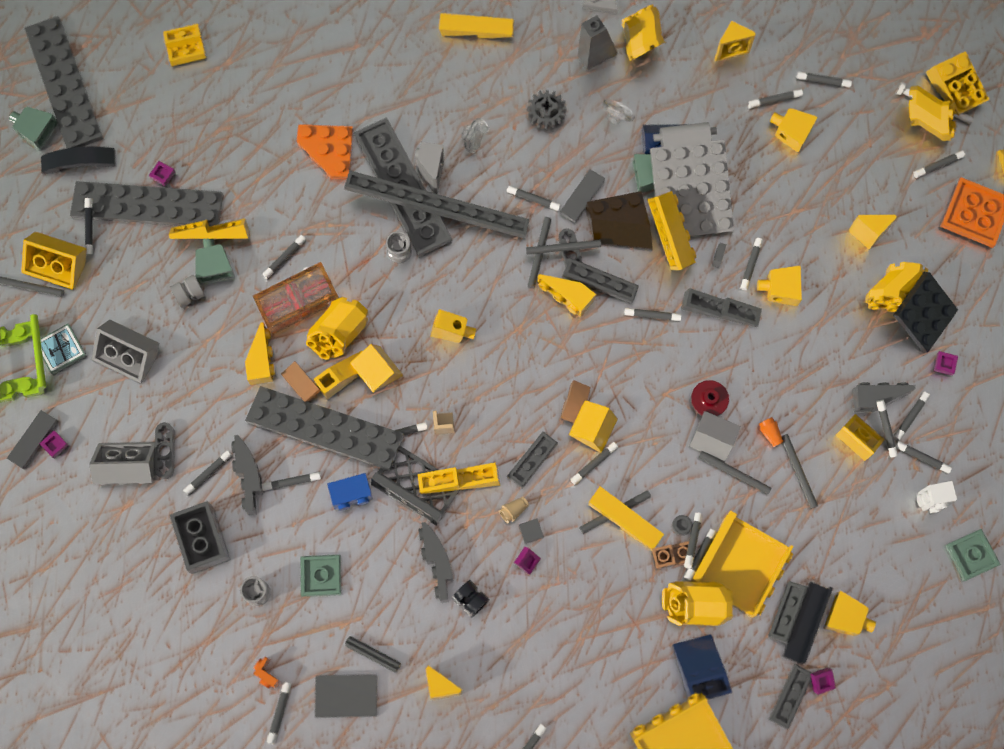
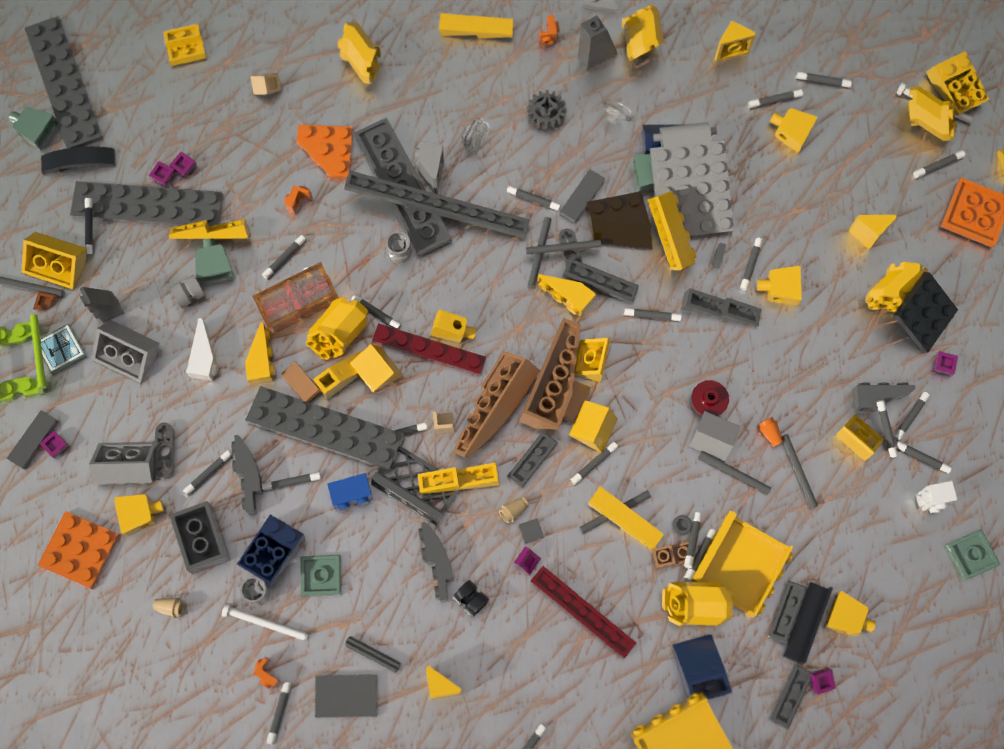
(44, 301): none -> dark orange tile
(78, 550): none -> orange plate
(101, 303): none -> dark grey slope
(136, 513): none -> yellow torso
(169, 606): none -> tan cone
(183, 164): none -> magenta plate
(202, 358): none -> white slope
(228, 610): none -> white bar
(265, 83): none -> tan panel
(271, 549): none -> dark blue slope
(292, 200): none -> orange bracket
(359, 51): none -> yellow brick
(378, 313): none -> dark grey bar
(429, 349): none -> dark red plate
(500, 396): none -> medium nougat wedge
(550, 36): none -> orange bracket
(555, 380): none -> medium nougat wedge
(583, 612): none -> dark red plate
(591, 358): none -> yellow slope

